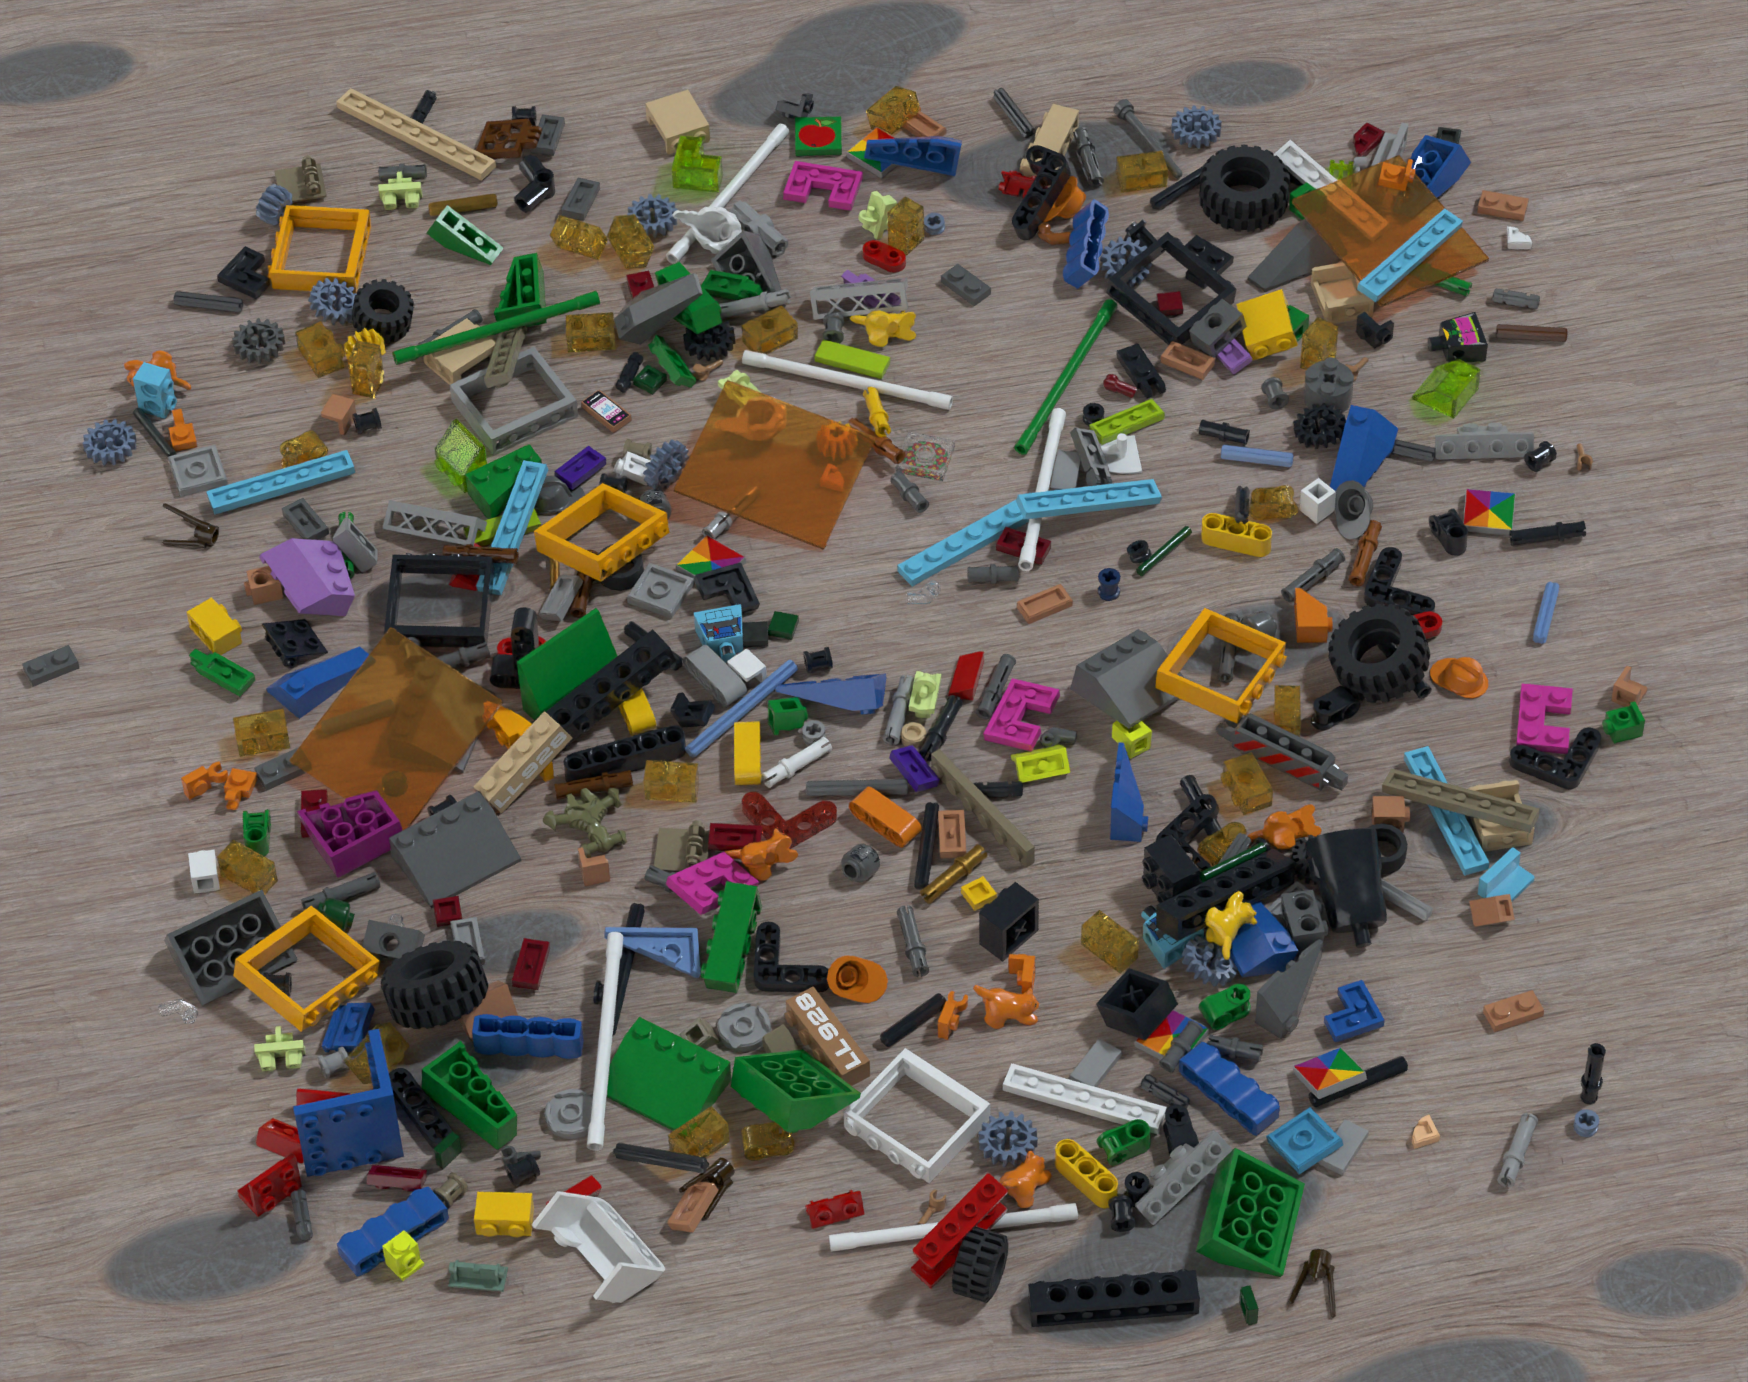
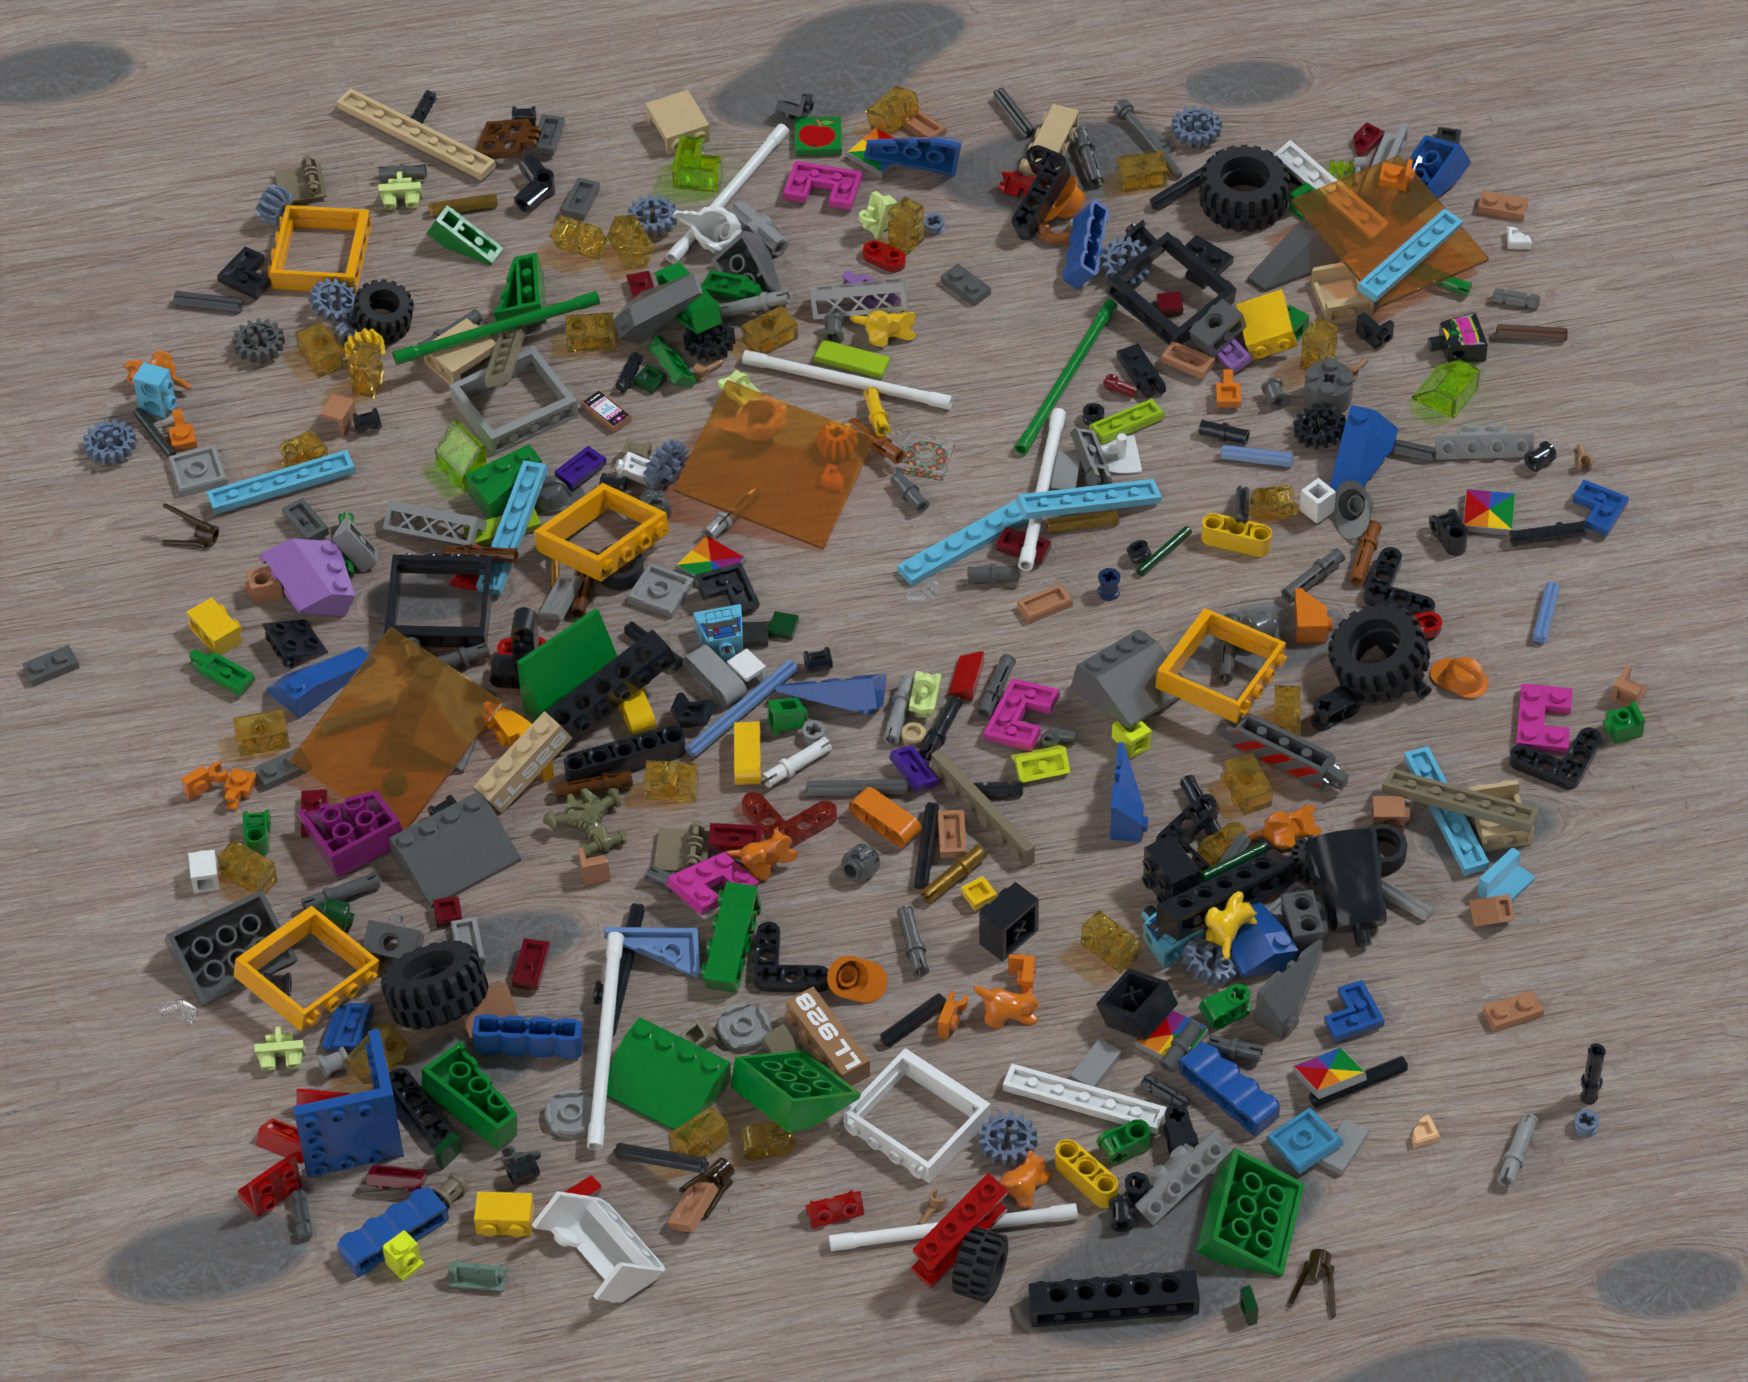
(344, 330): none -> sand blue bush
(1082, 521): none -> pearl gold axle
(1228, 393): none -> orange plate
(1603, 502): none -> blue plate

